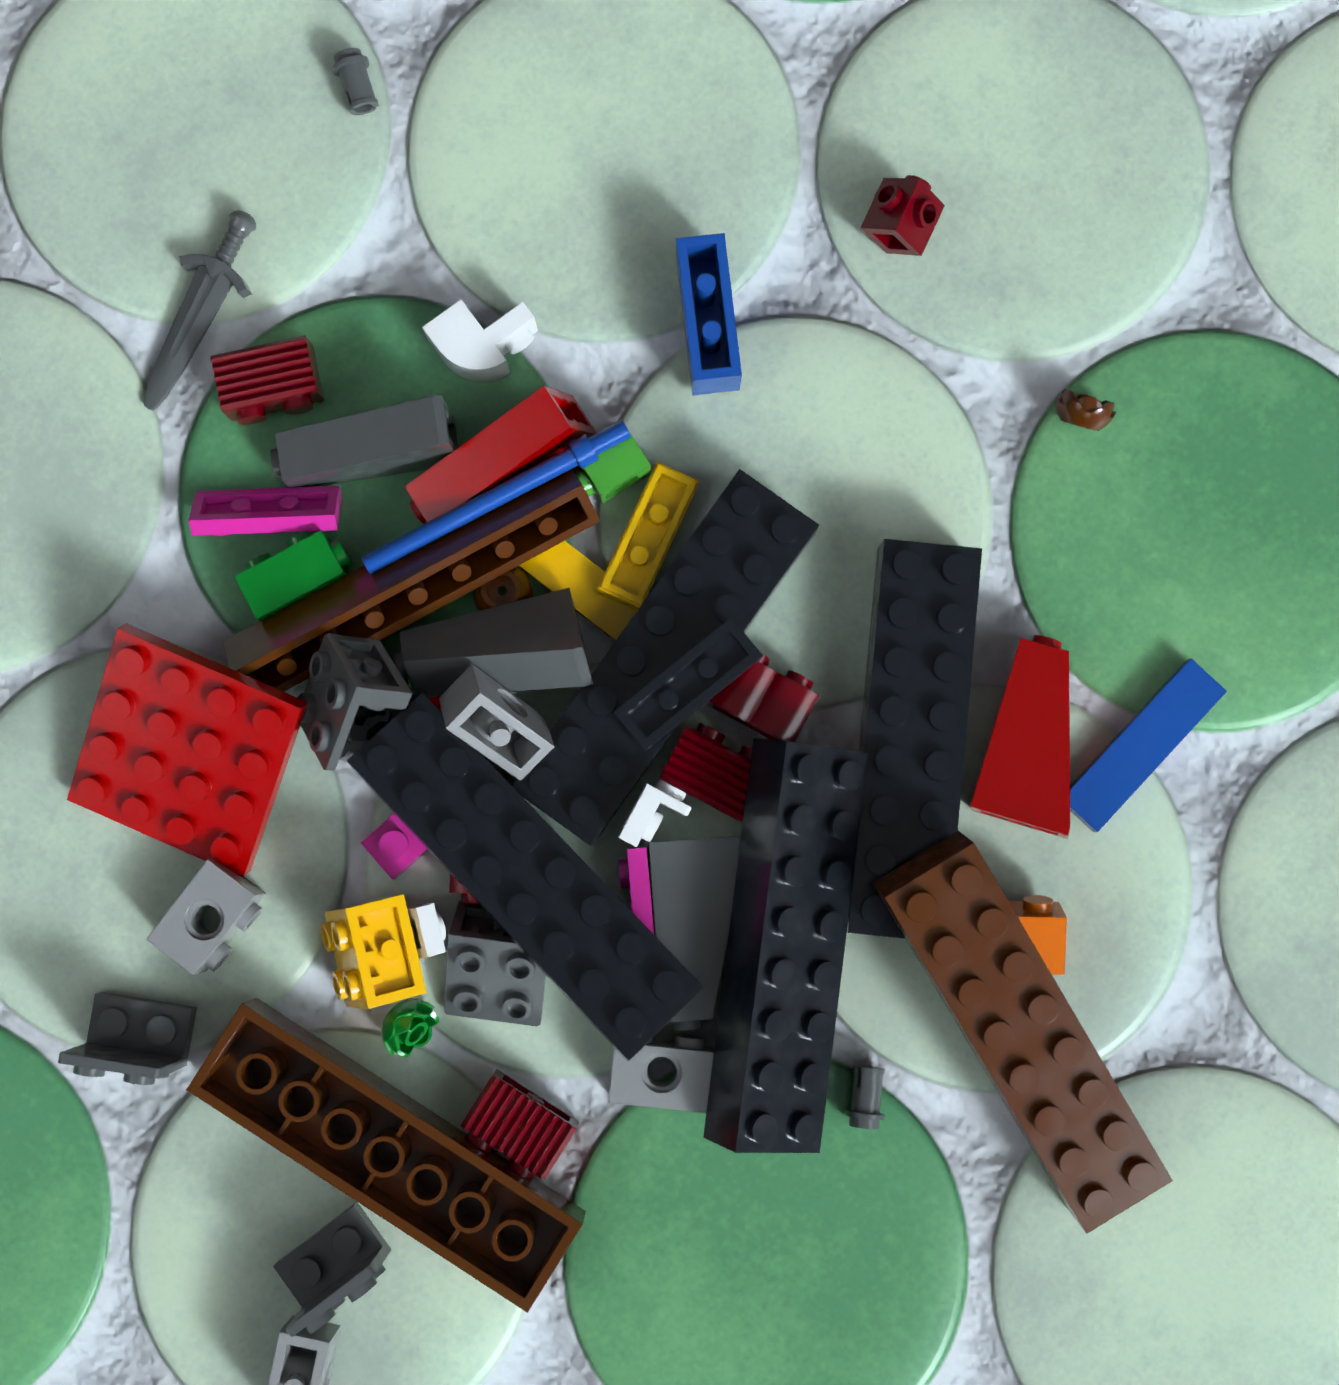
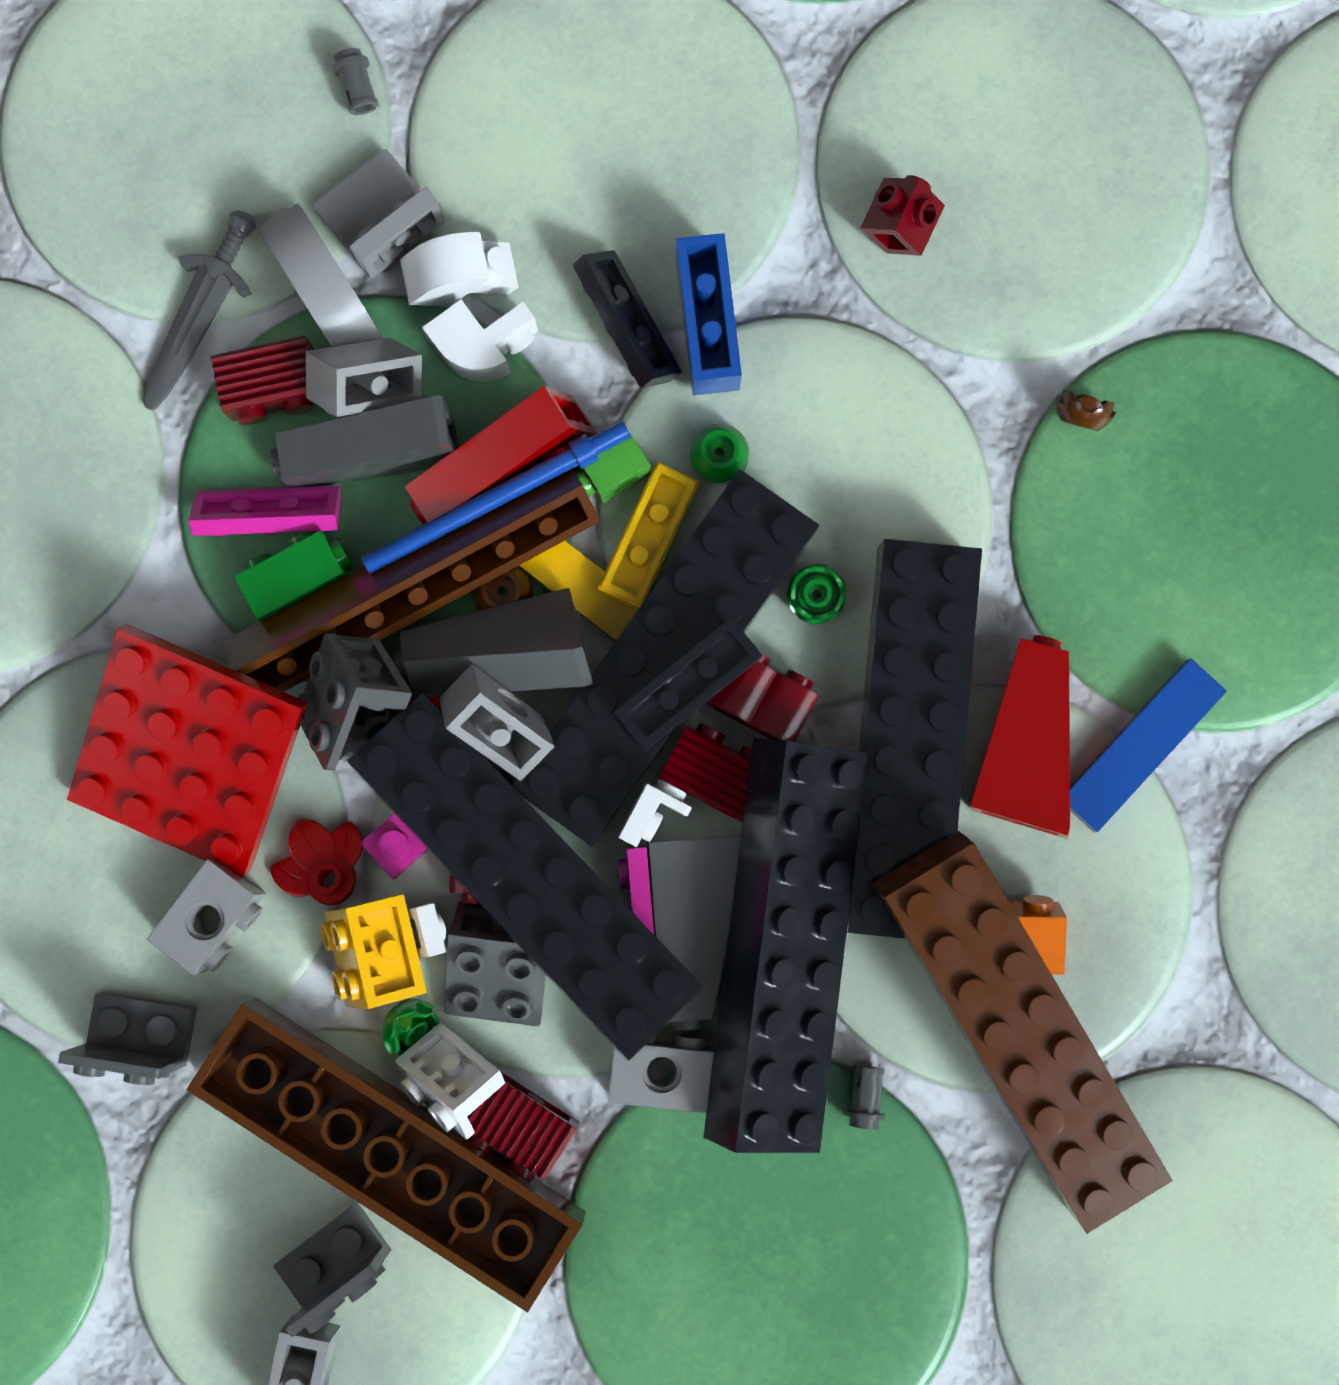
(314, 856): none -> red plate
(317, 277): none -> light grey arch
(363, 376): none -> light grey brick
(379, 213): none -> light grey bracket
(447, 1078): none -> white bracket
(456, 265): none -> white brick
(626, 318): none -> black plate
(719, 468): none -> green plate
(821, 579): none -> green plate

